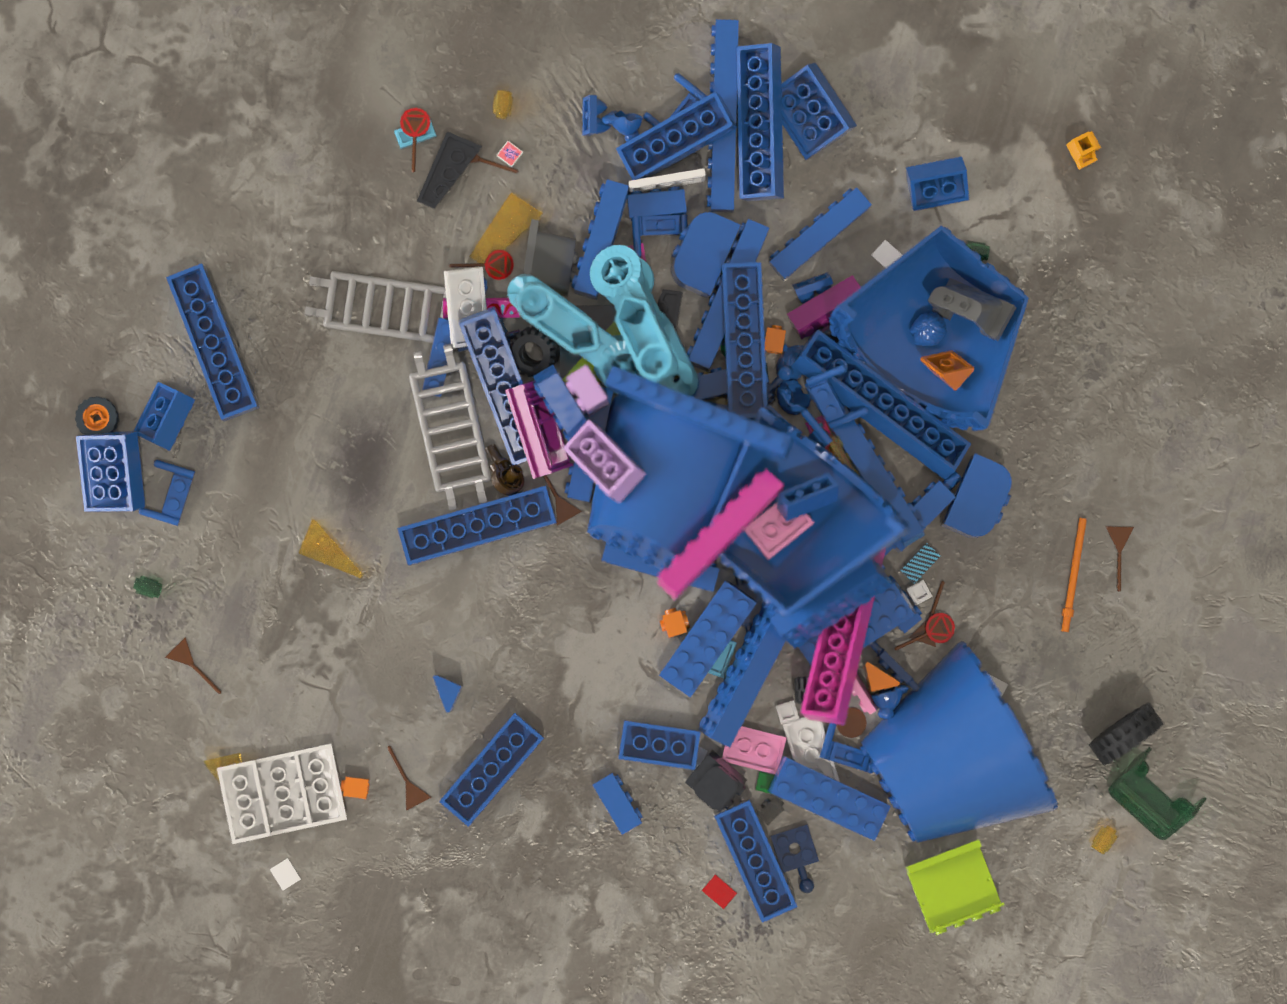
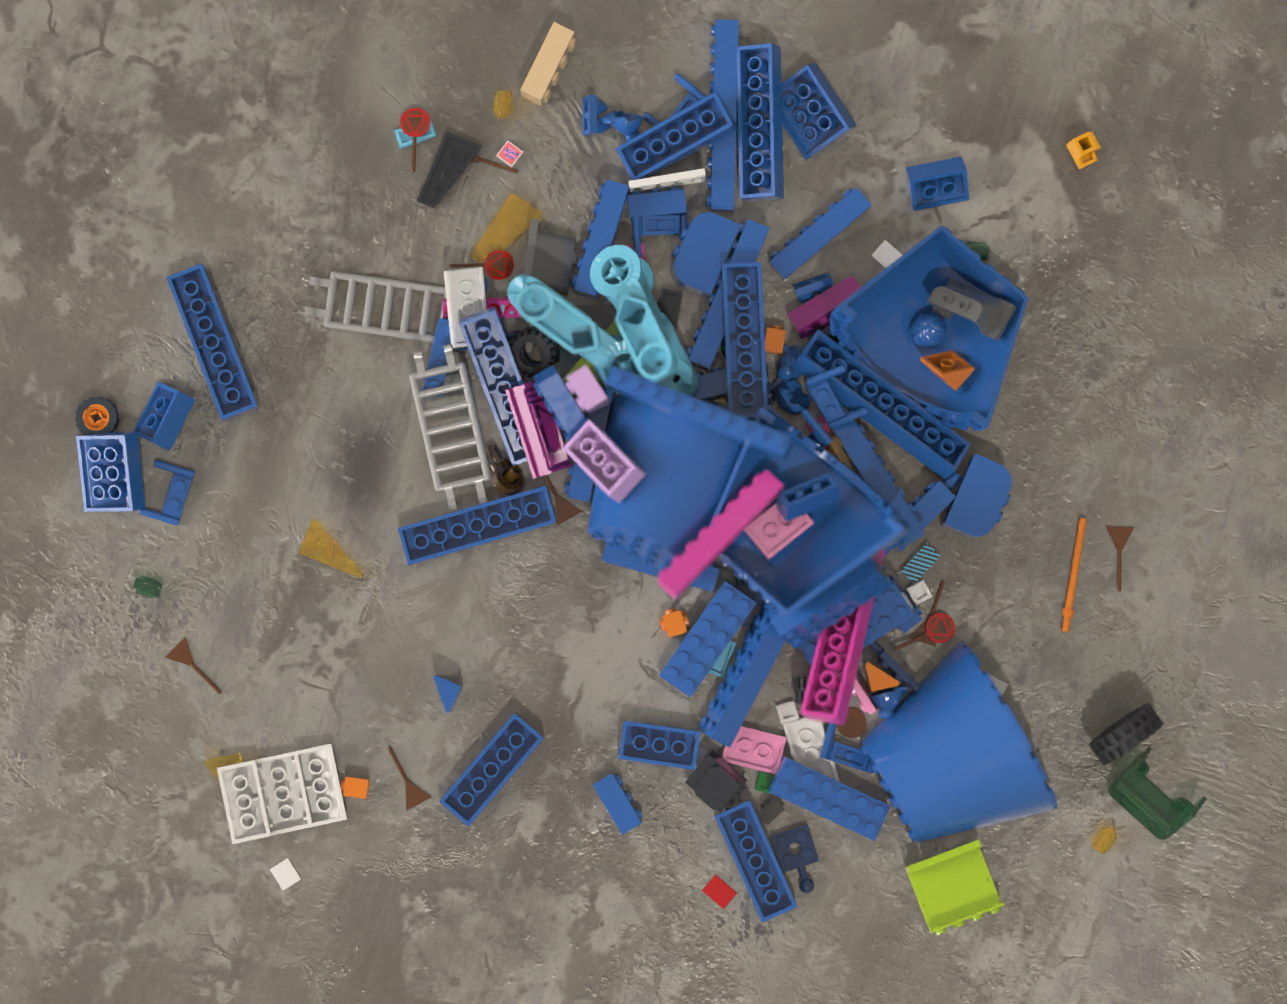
(548, 63): none -> tan brick

